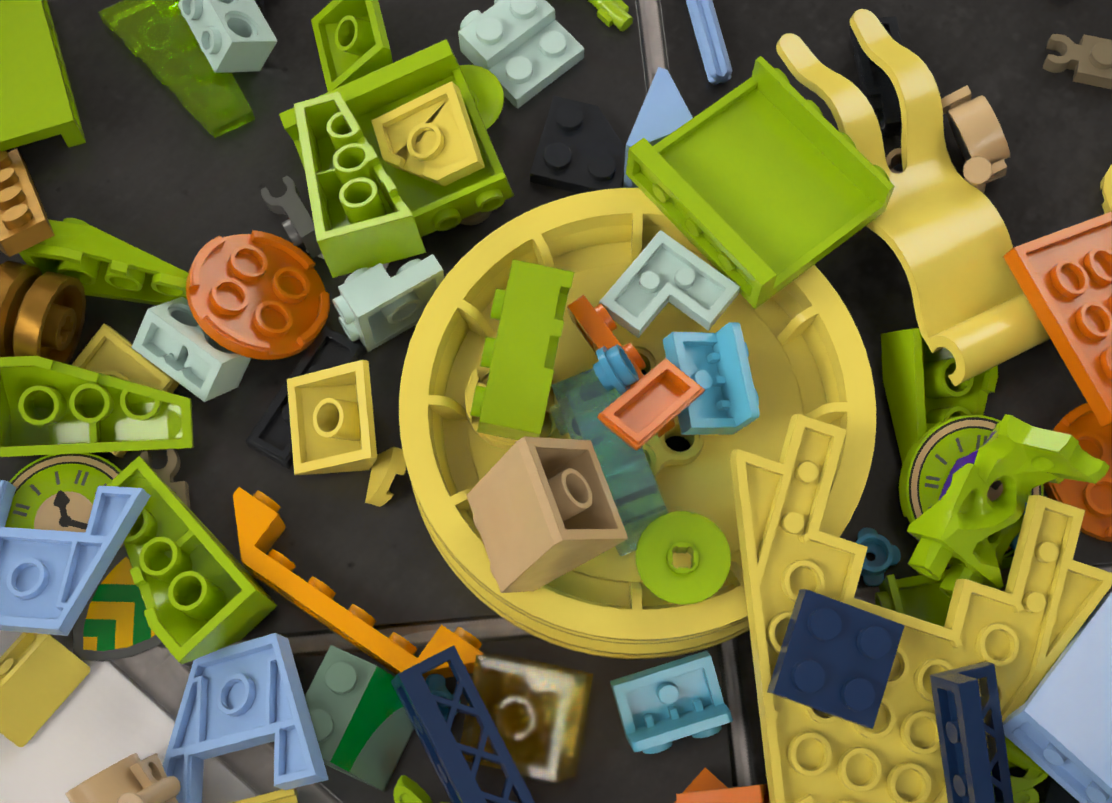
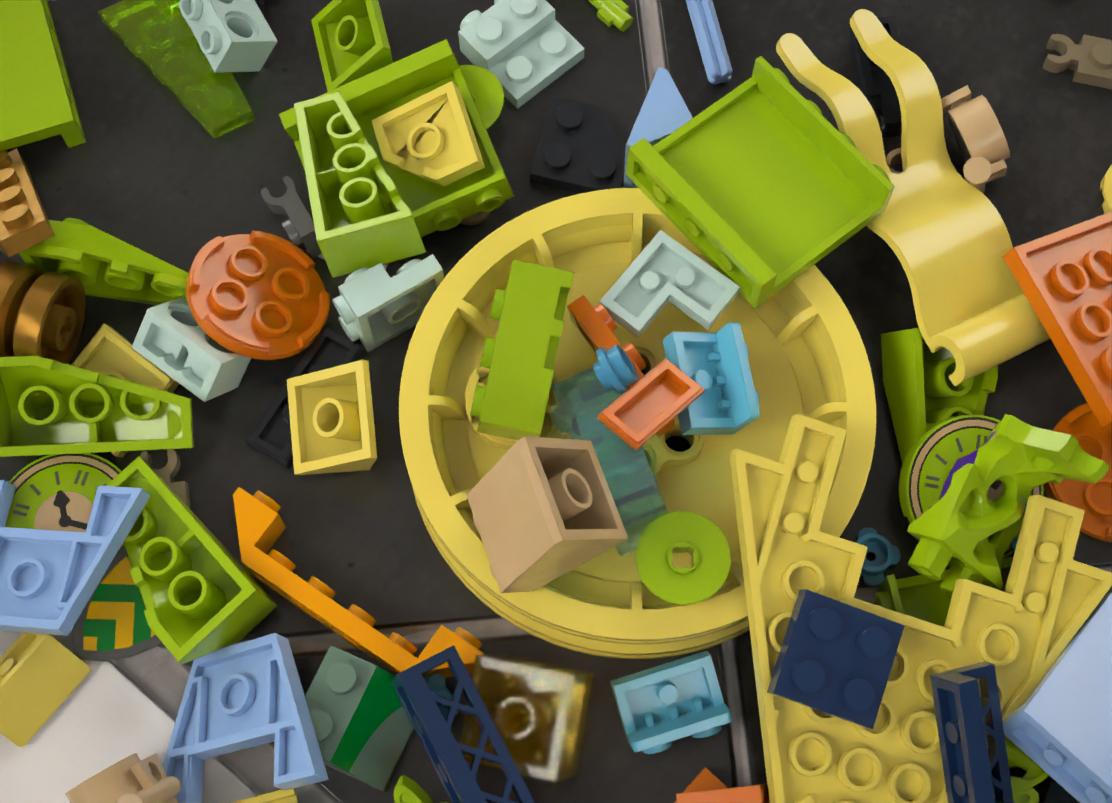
(382, 474): light yellow tile -> none

